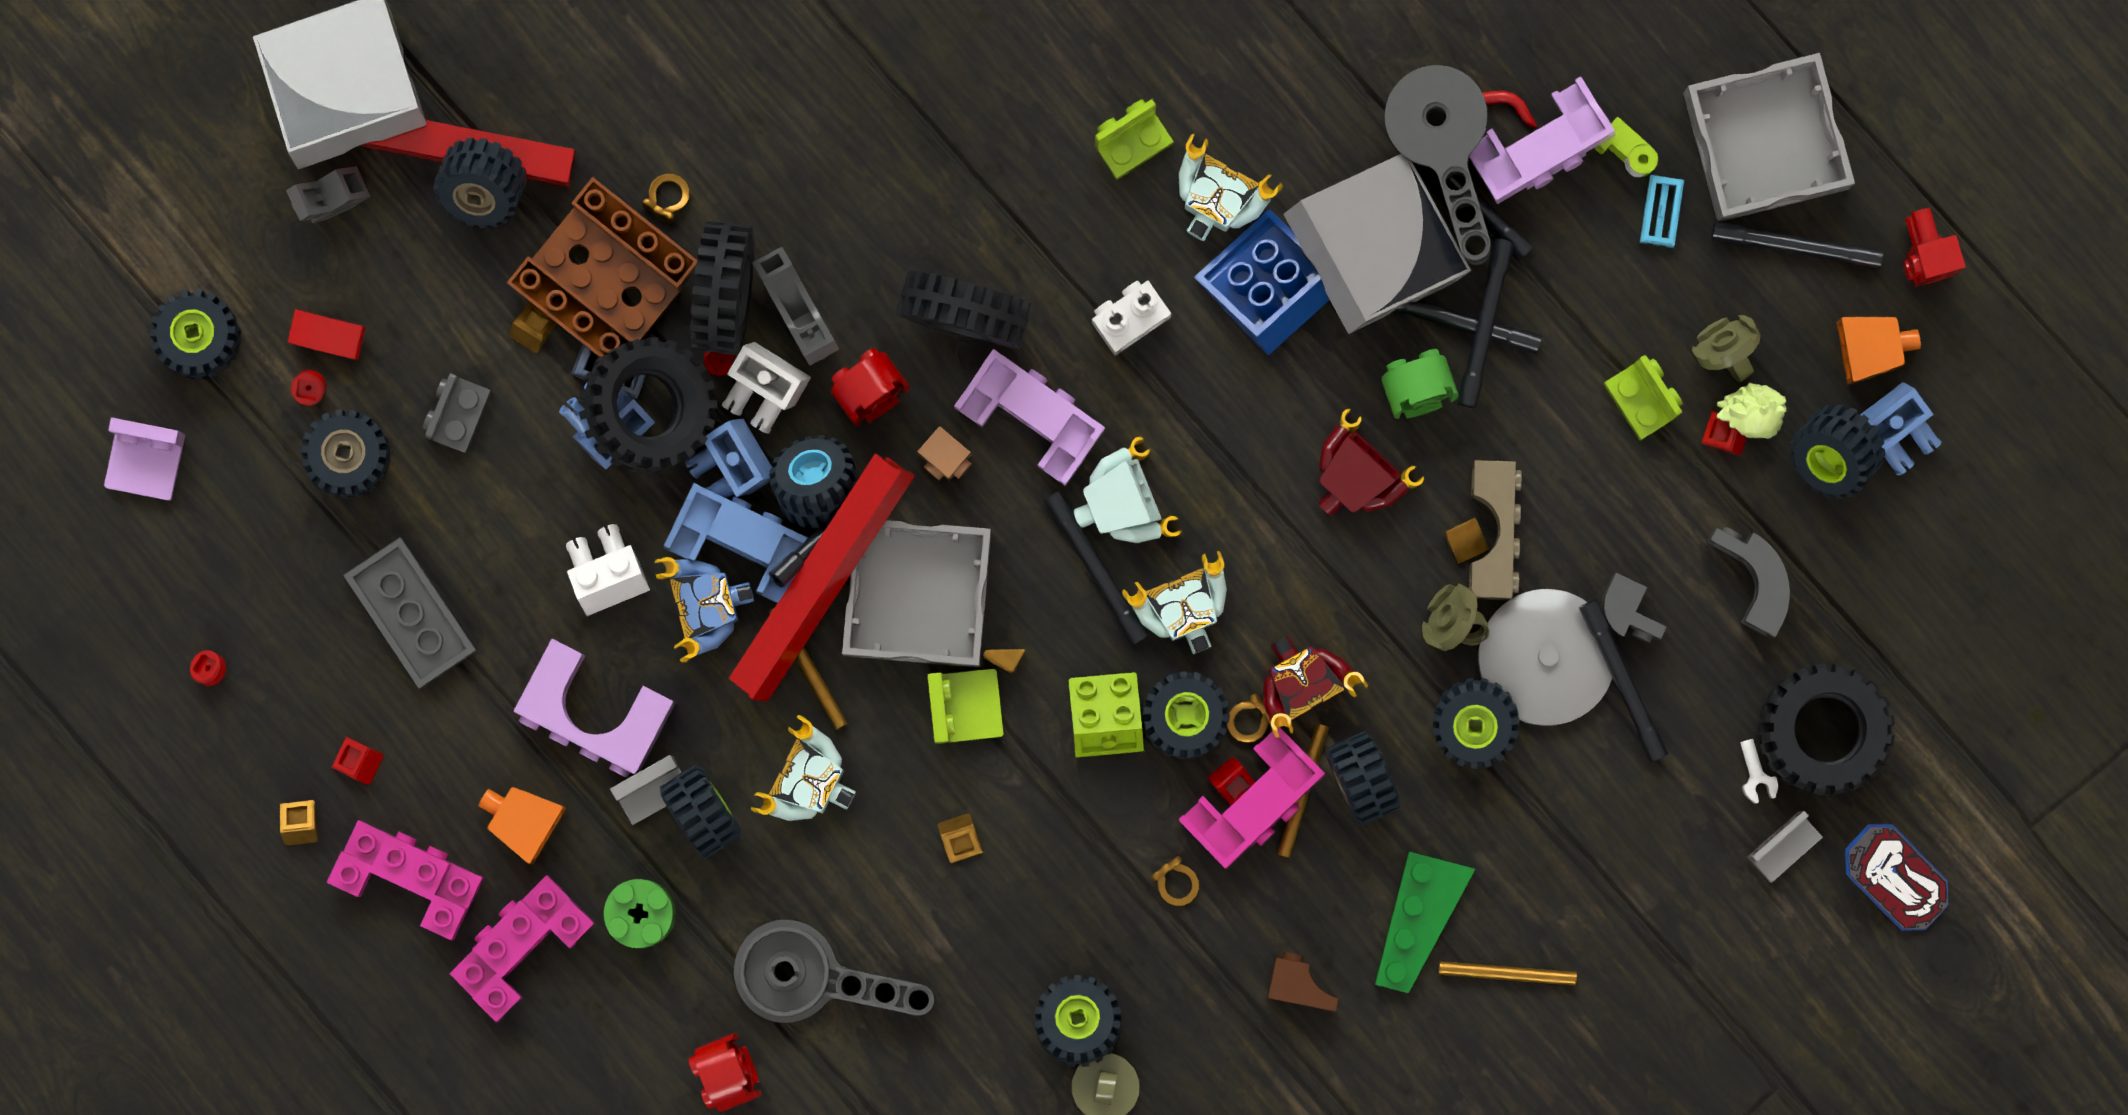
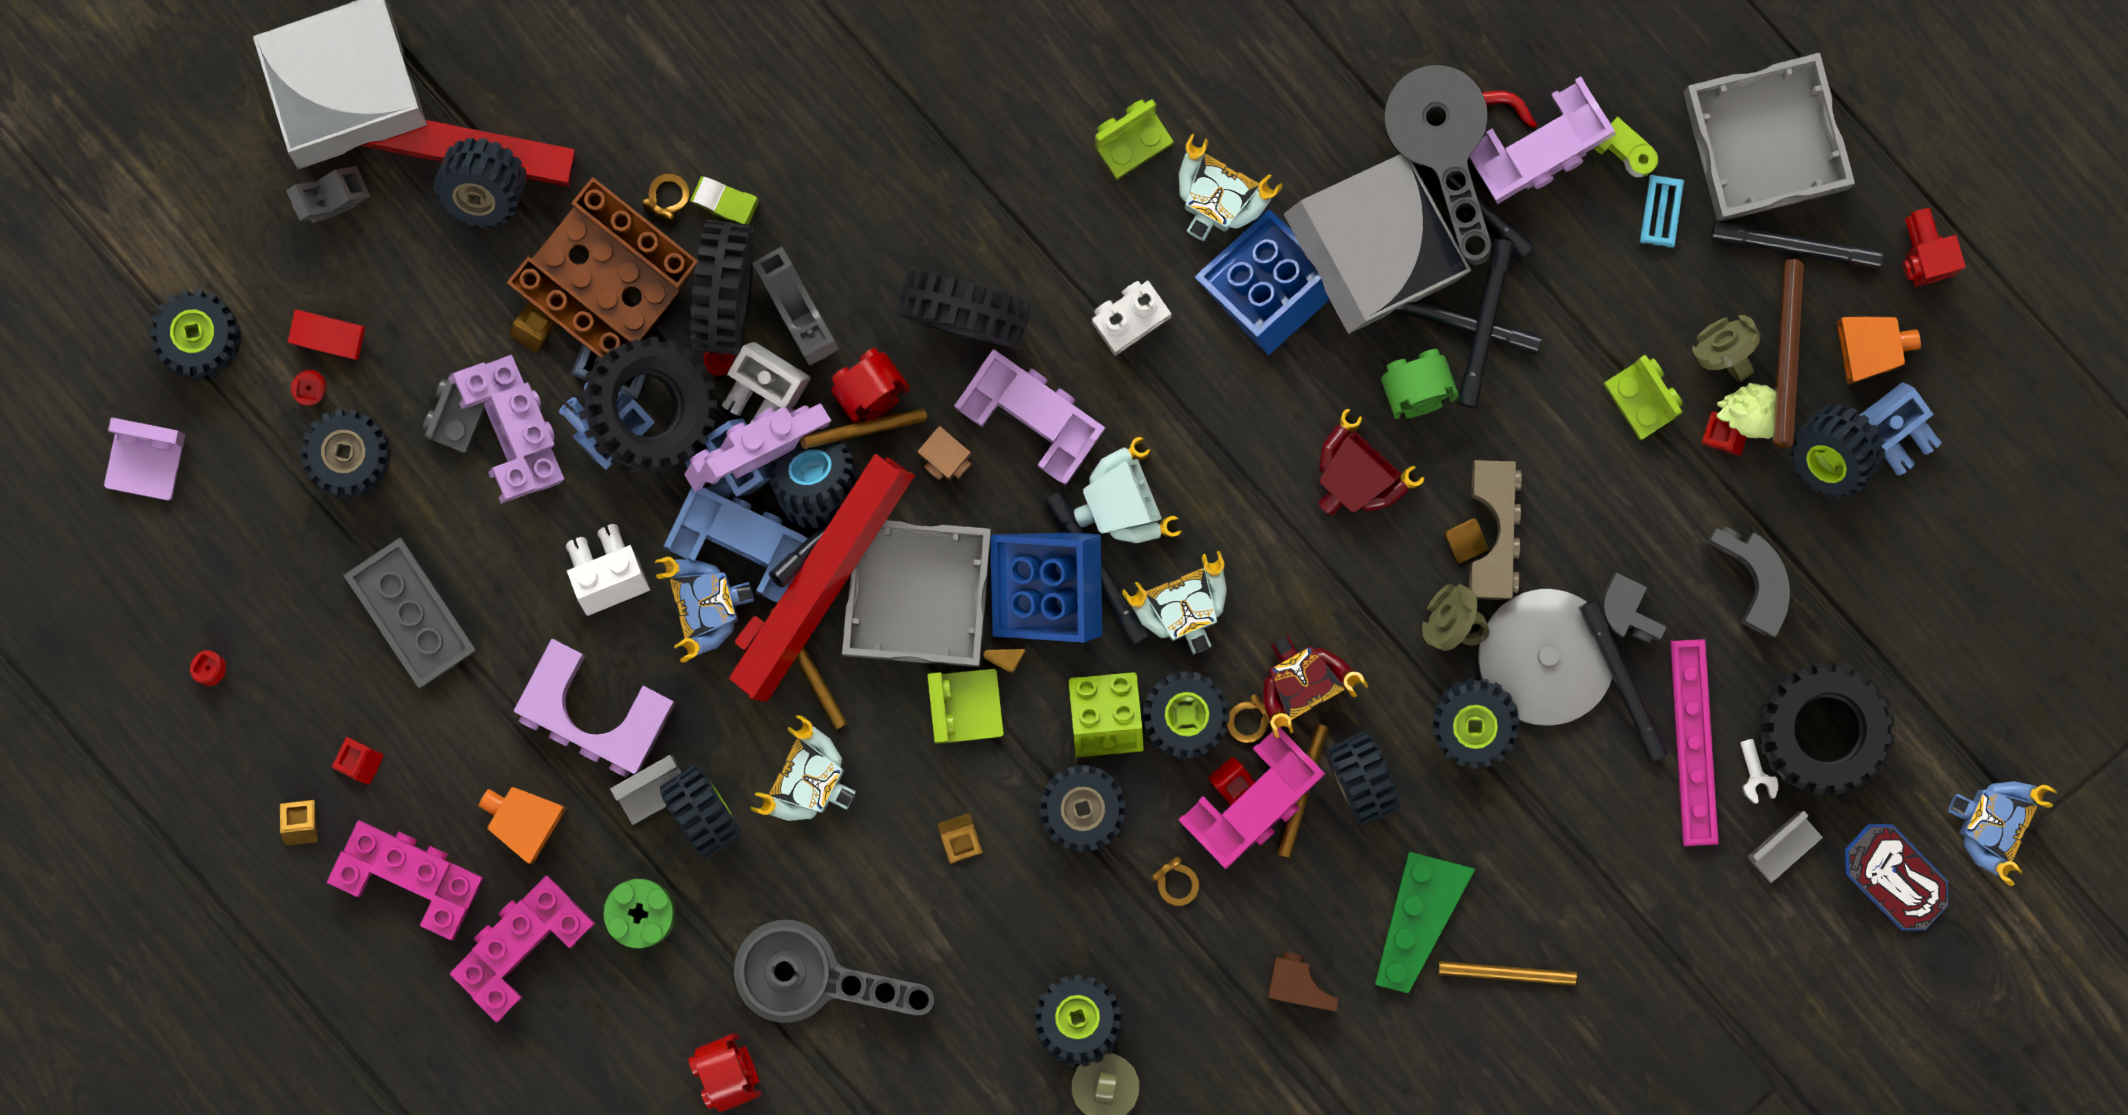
(517, 423): none -> lavender bracket
(724, 201): none -> lime leg
(749, 633): none -> red tile
(755, 444): none -> lavender bracket
(863, 428): none -> pearl gold bar
(1046, 586): none -> blue slope
(1082, 808): none -> black wheel
(1694, 742): none -> dark pink tile
(1788, 354): none -> reddish brown axle
(1998, 823): none -> torso

